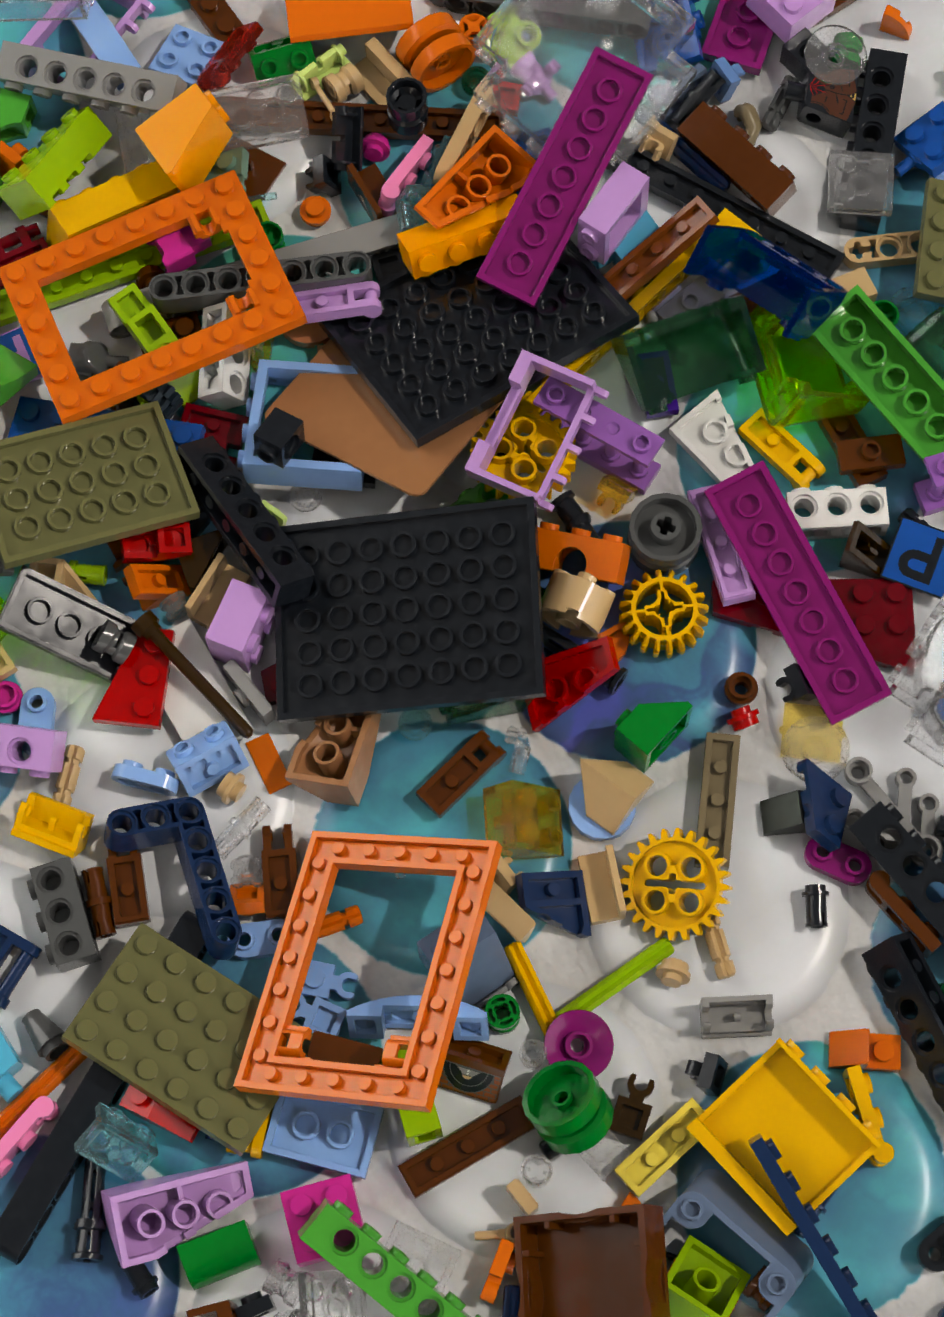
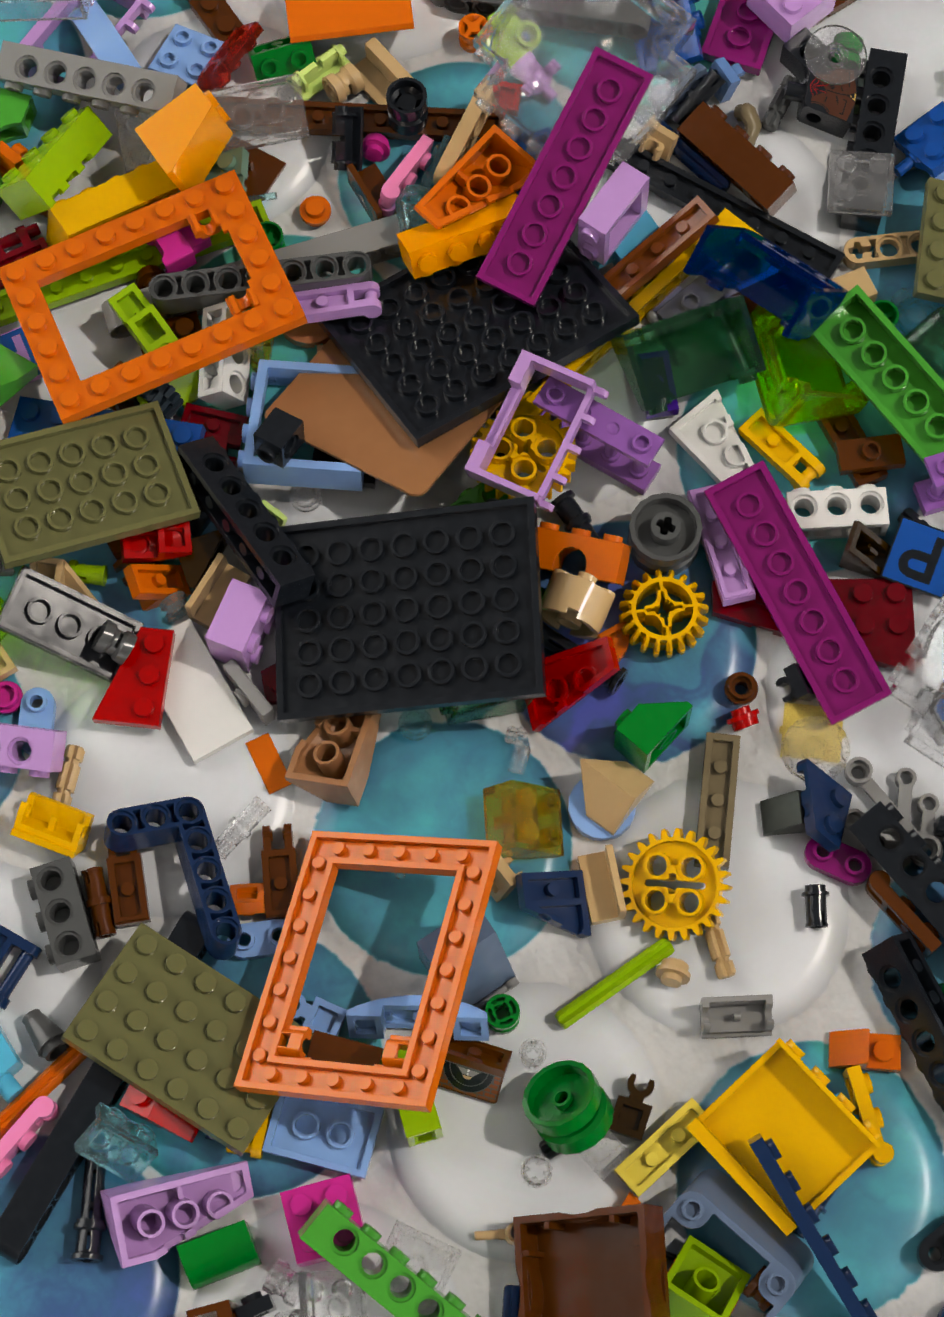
(92, 358): dark grey piece -> none
(133, 775): light blue plate -> none
(141, 1280): black pin -> none
(149, 628): dark brown piece -> none
(207, 758): light blue bracket -> none
(231, 787): tan plate -> none
(244, 864): clear plate -> none
(315, 85): tan hinge -> none
(322, 980): light blue plate -> none
(324, 177): black tile -> none
(337, 921): orange axle -> none
(387, 264): black plate -> none
(435, 51): orange wheel -> none
(460, 774): reddish brown plate -> none
(466, 1147): reddish brown tile -> none
(472, 78): clear green plate -> none
(503, 1263): orange plate -> none
(509, 914): tan slope -> none
(522, 1197): tan tile -> none
(530, 985): yellow axle -> none
(590, 1030): magenta dish -> none
(617, 490): clear yellow tile -> none
(709, 1073): black tile -> none
(894, 24): orange tile -> none

